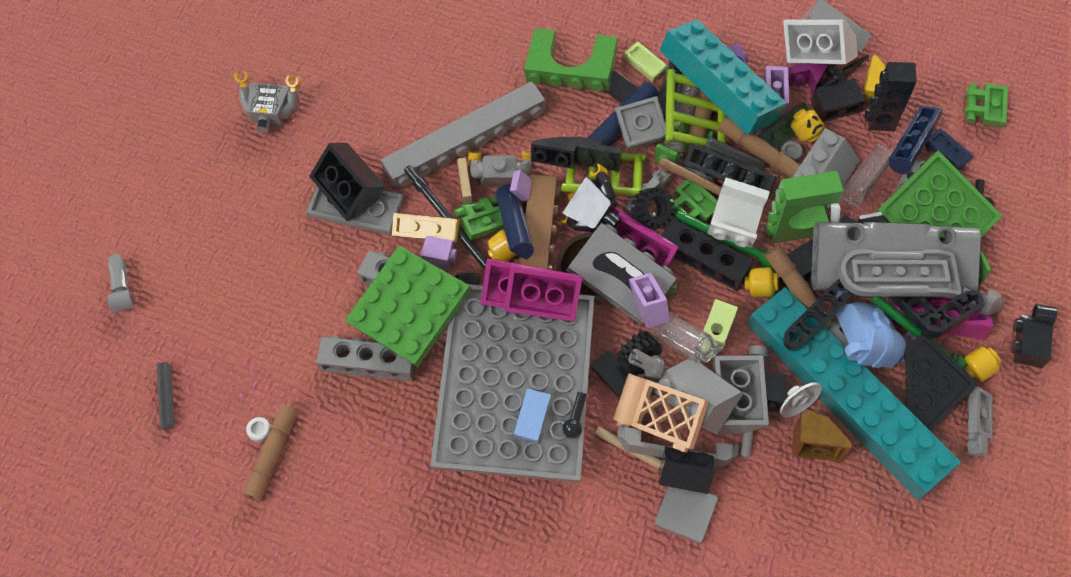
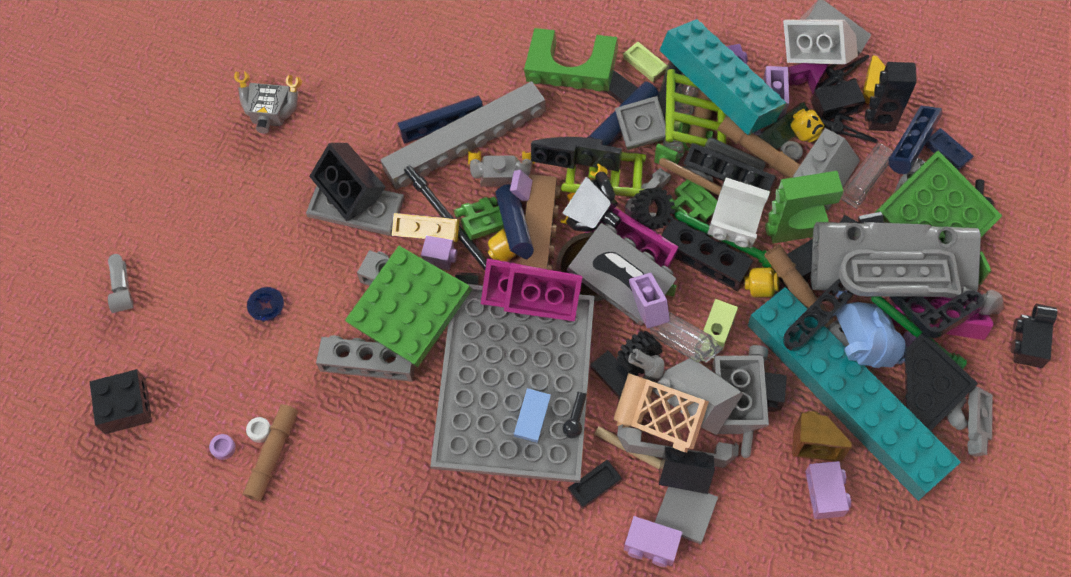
(120, 401): none -> black piece
(165, 396): dark grey axle -> none
(222, 447): none -> lavender tile
(265, 295): none -> clear blue gear
(427, 123): none -> dark blue brick
(464, 180): tan tile -> none
(595, 484): none -> black tile
(652, 542): none -> lavender brick
(800, 399): white dish -> none
(827, 490): none -> lavender brick
(833, 212): white tile -> none
(837, 127): none -> black piece
(957, 417): none -> light grey arm
(982, 363): yellow head -> none
(993, 107): bright green plate -> none

